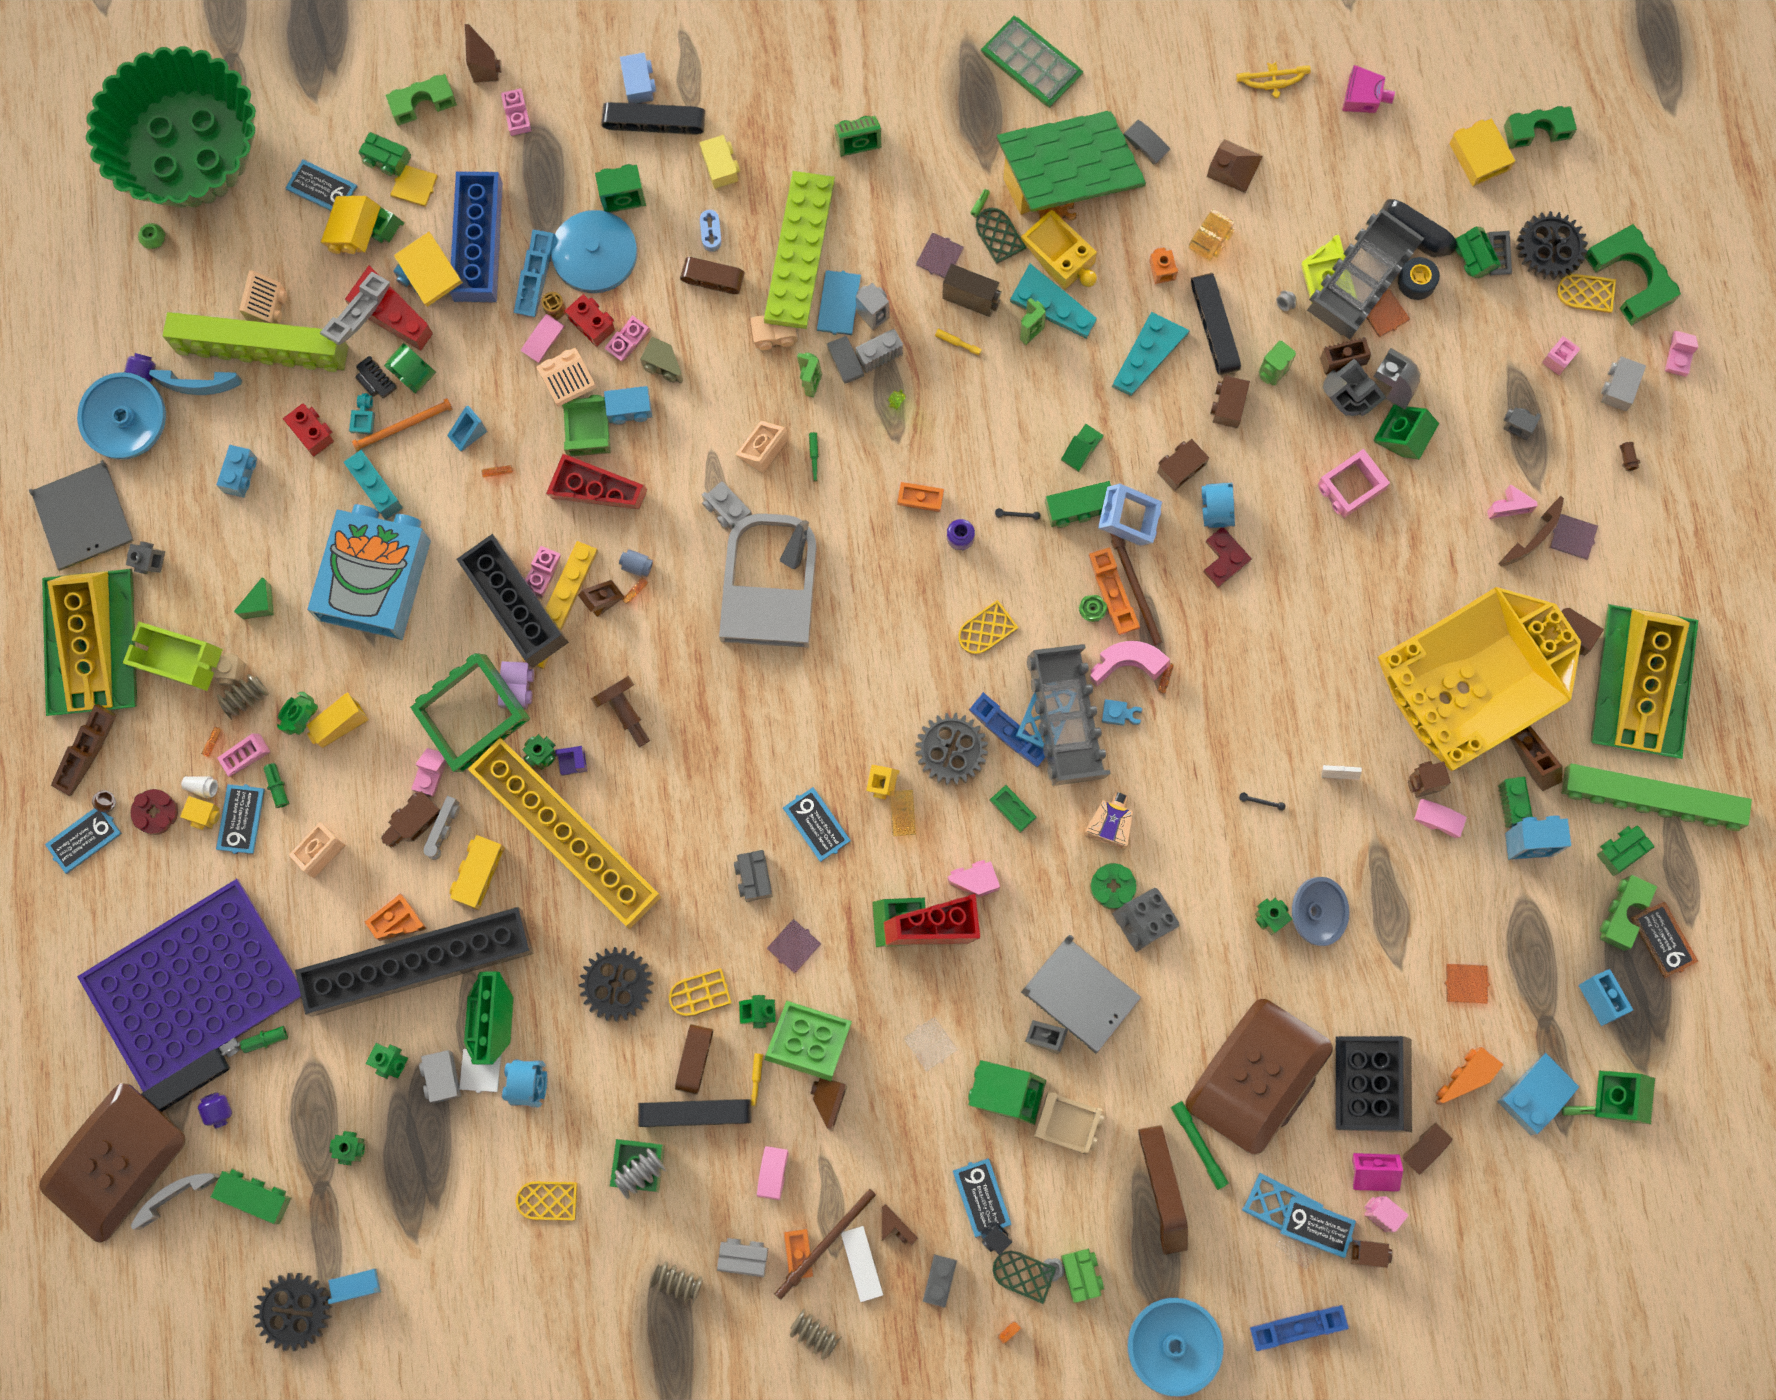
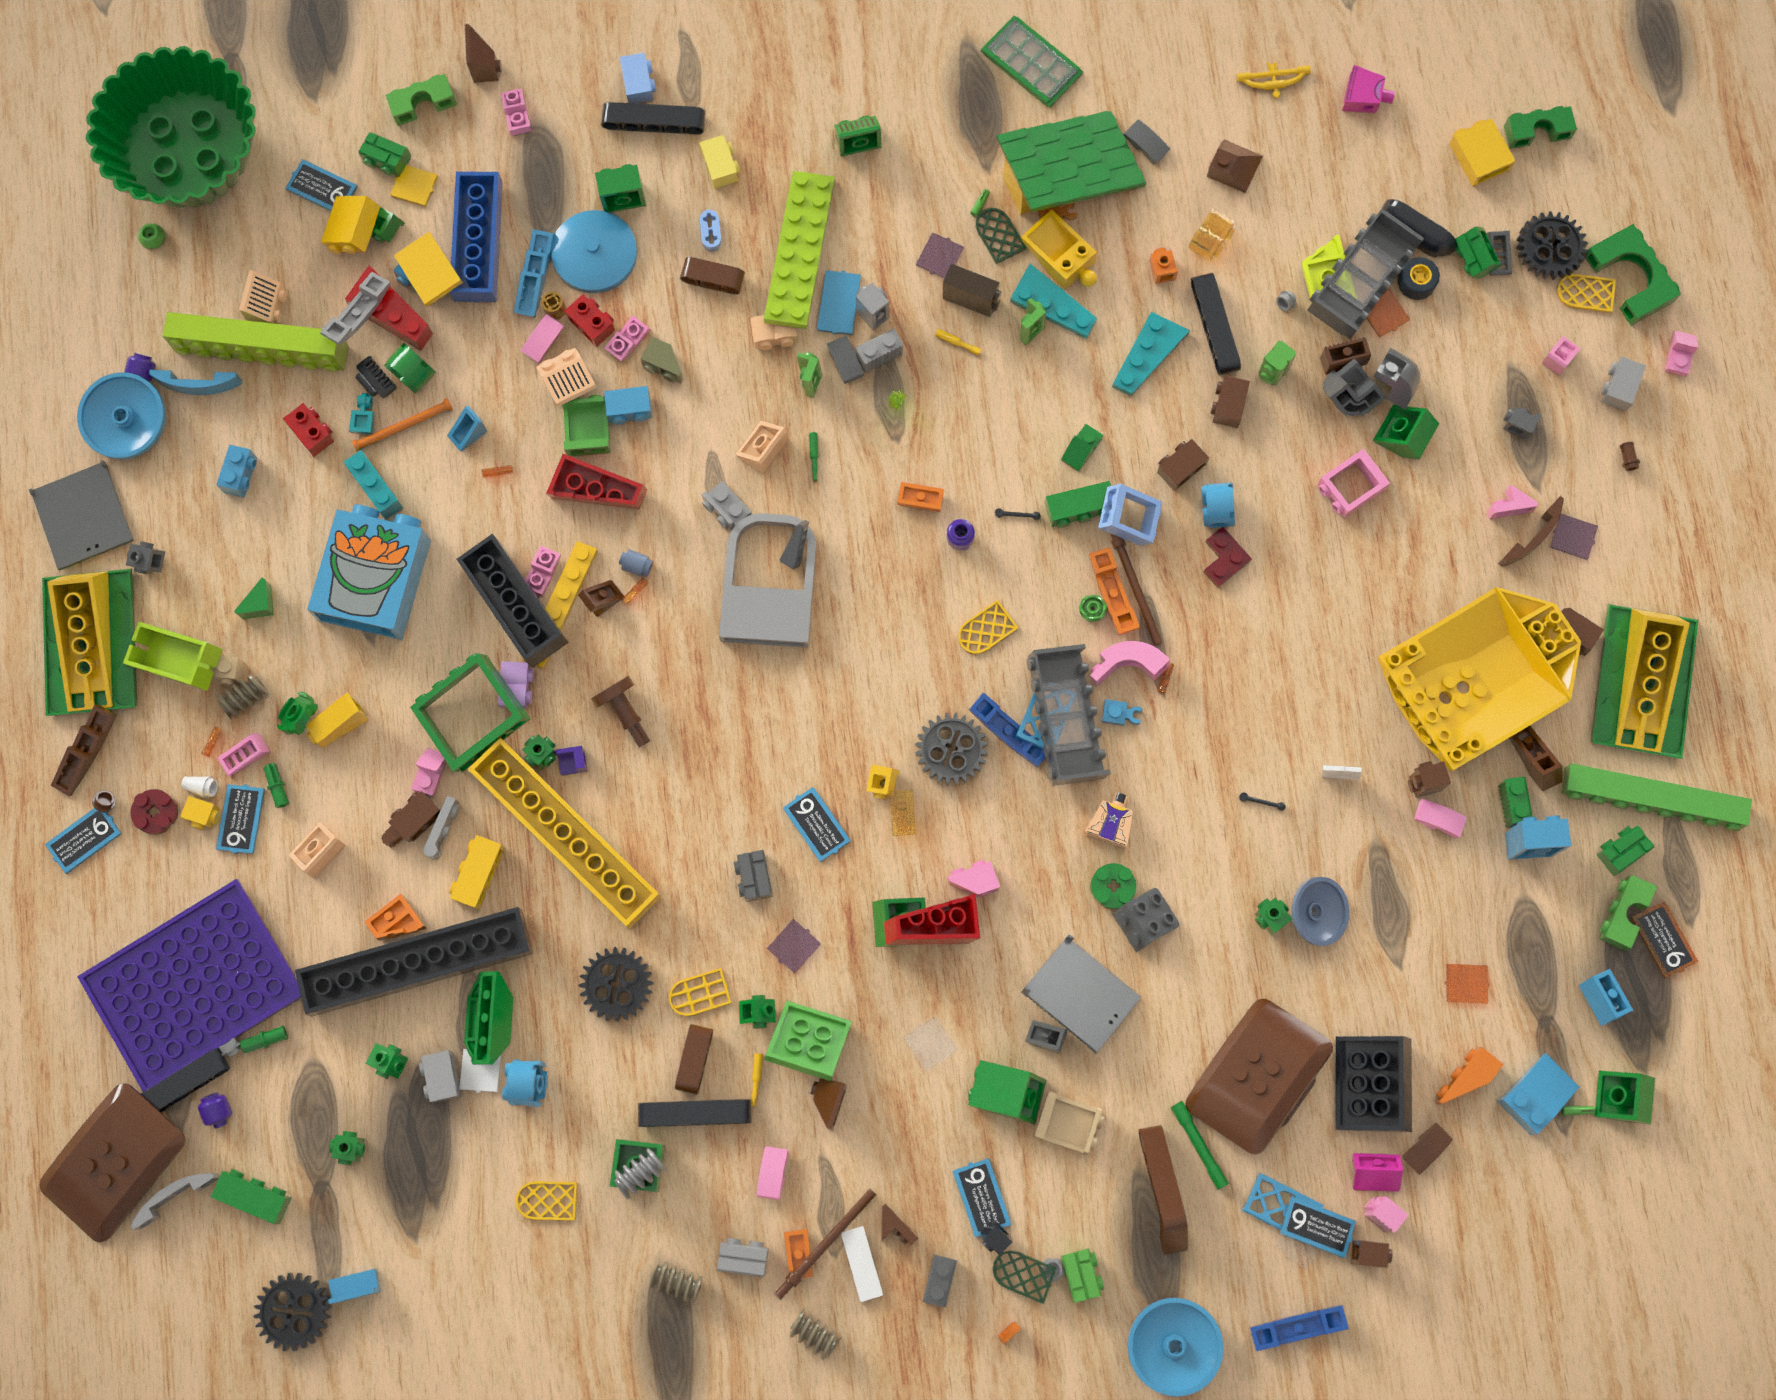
(1013, 808): green plate -> none

